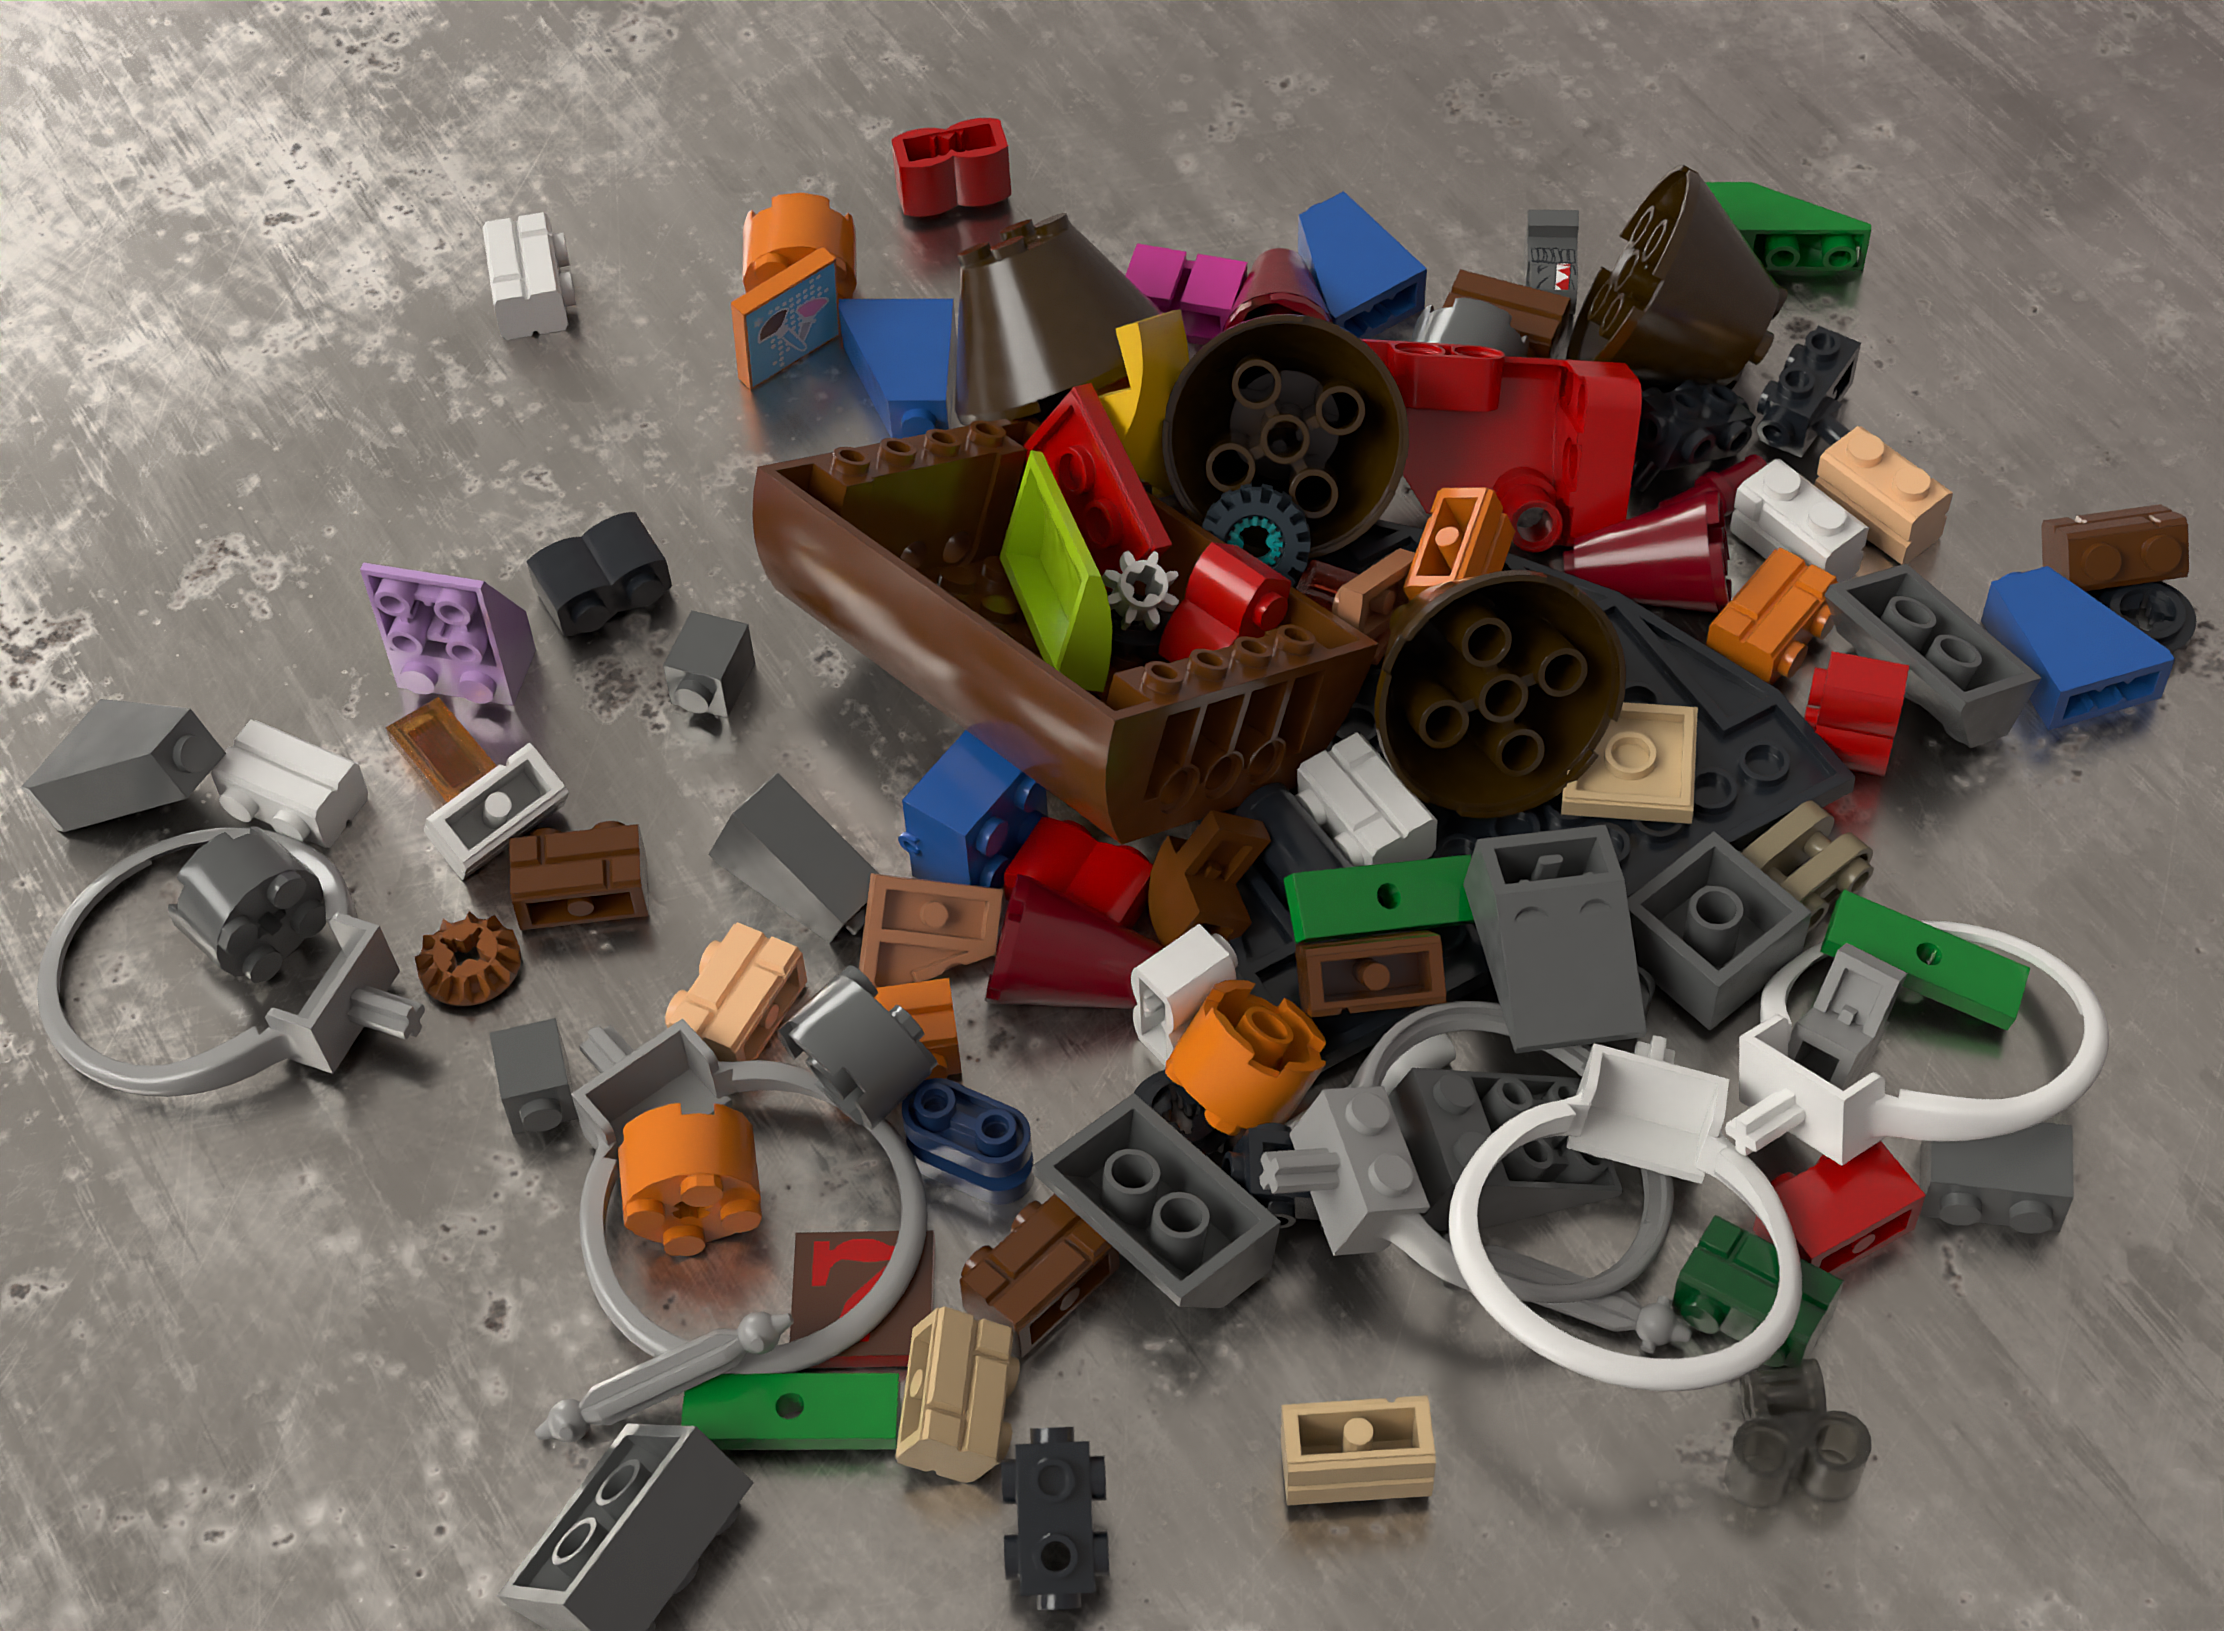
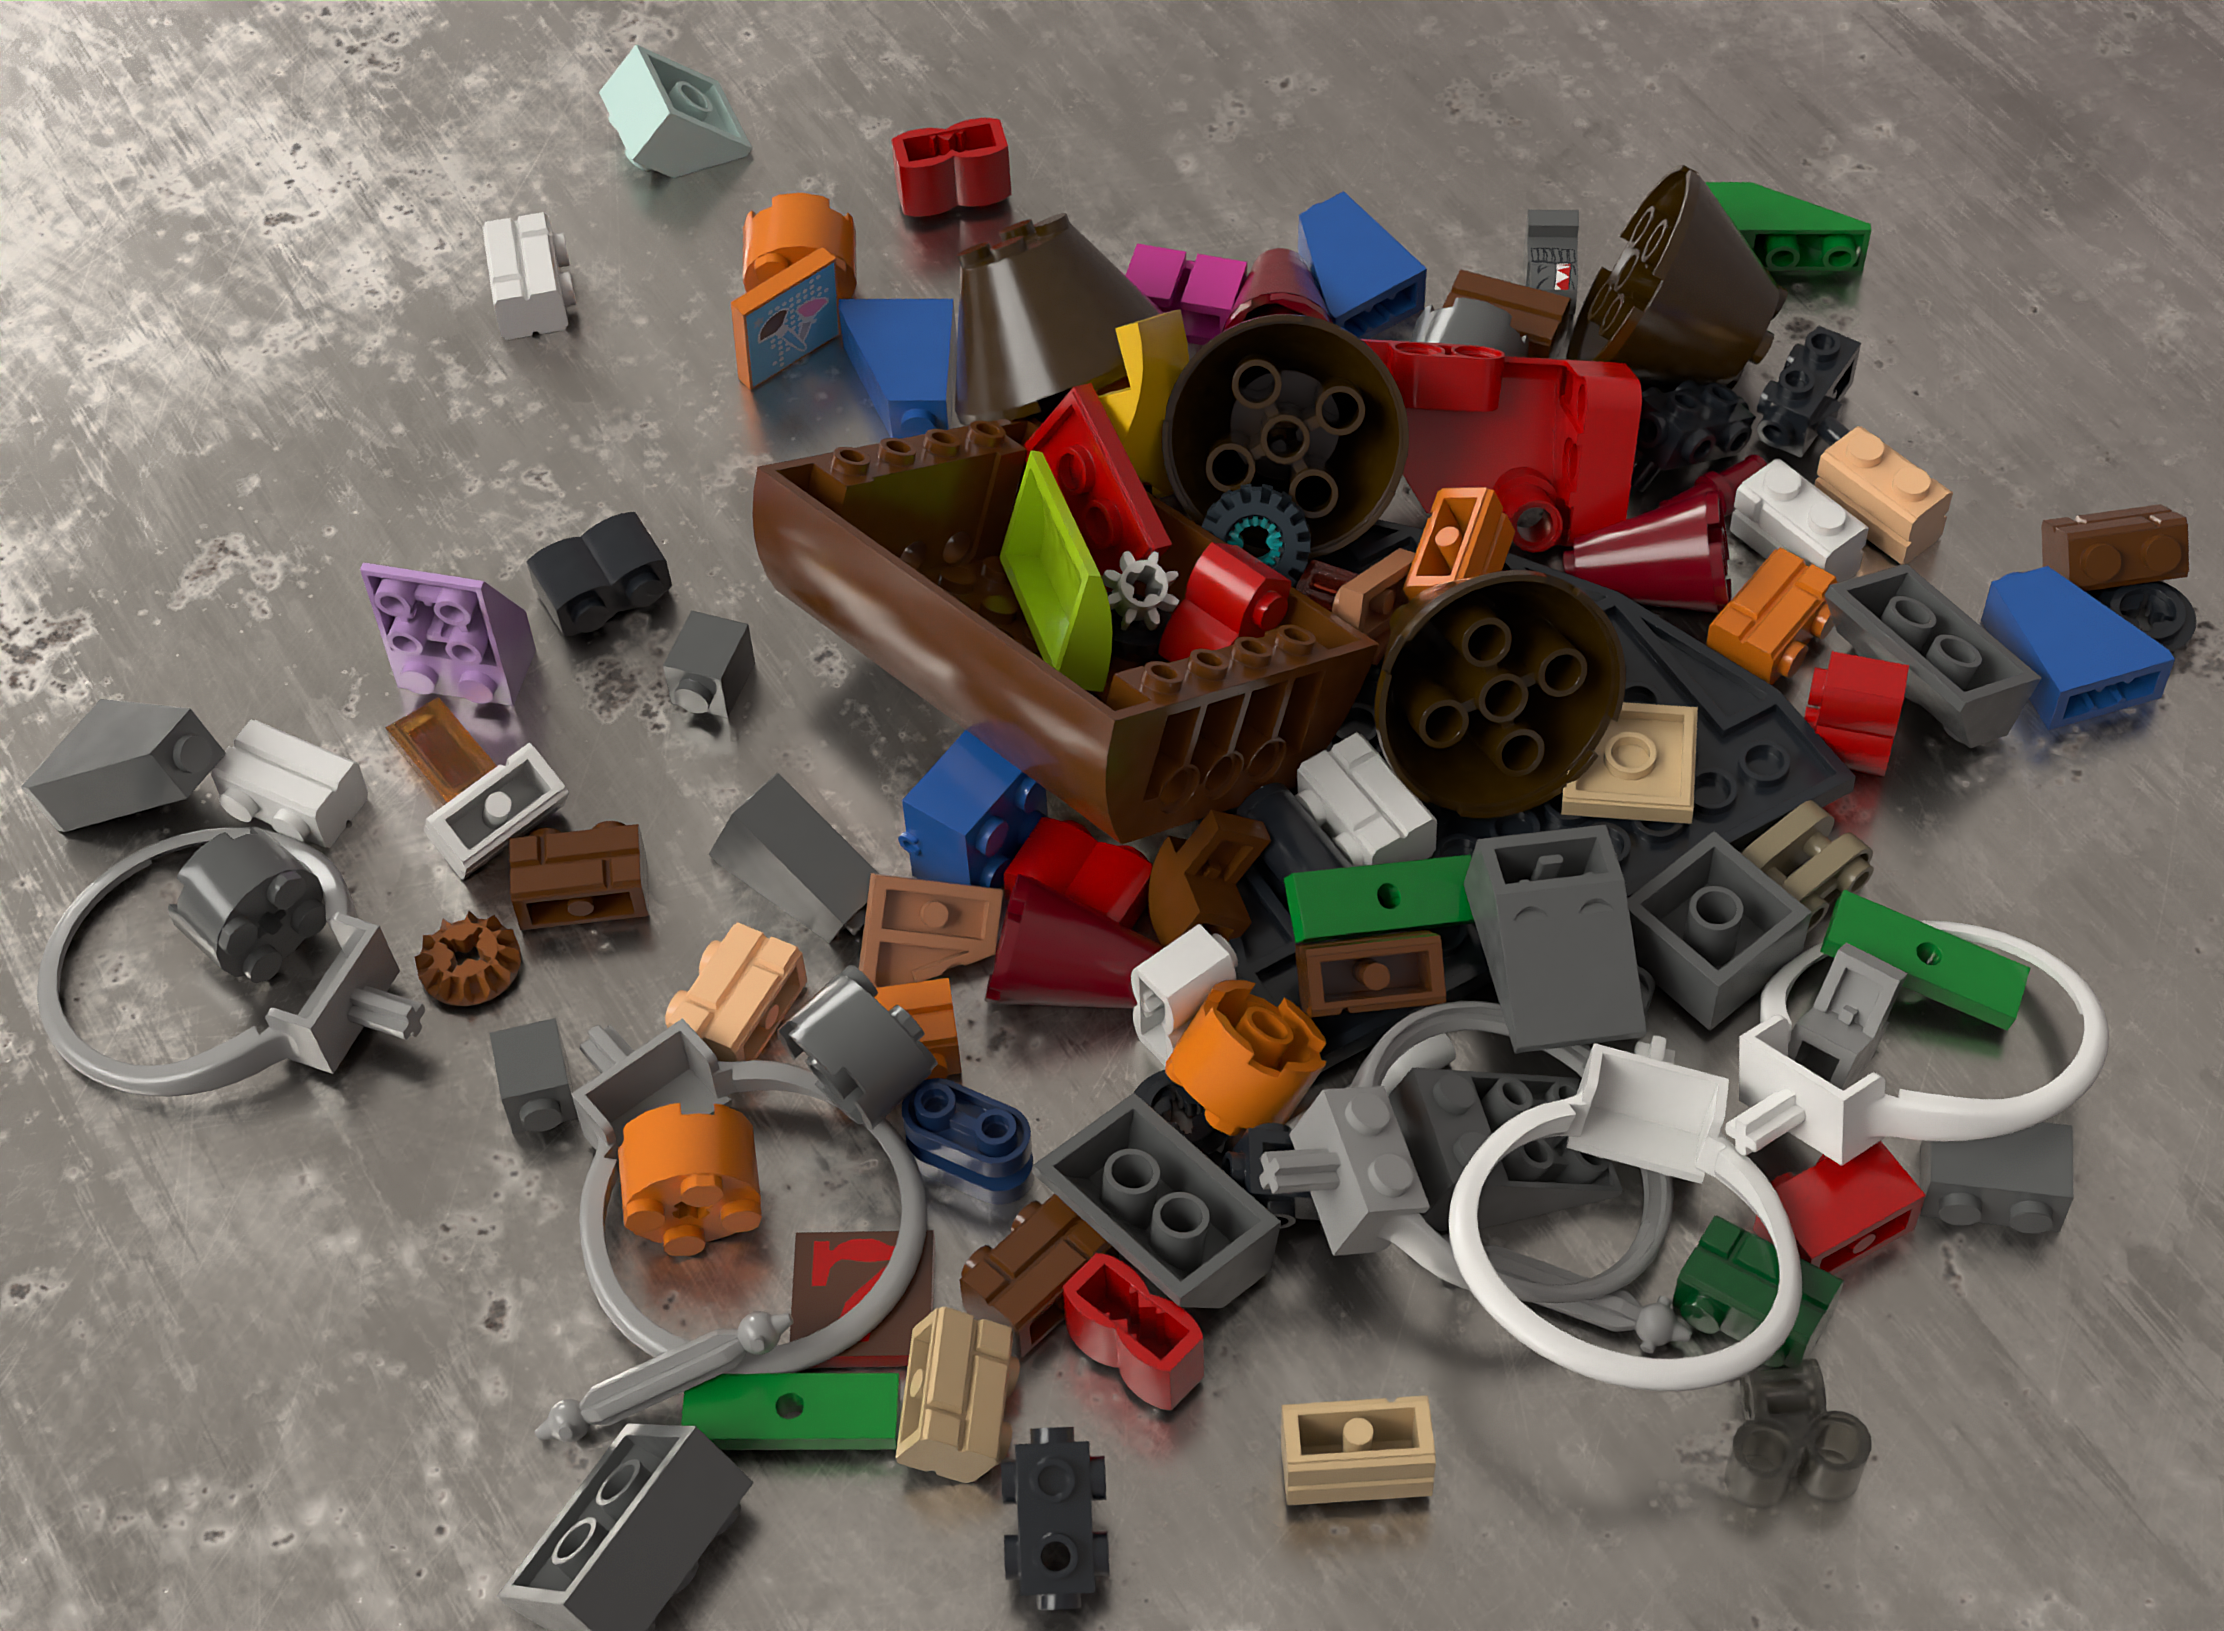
(671, 116): none -> light aqua slope
(1139, 1333): none -> red brick

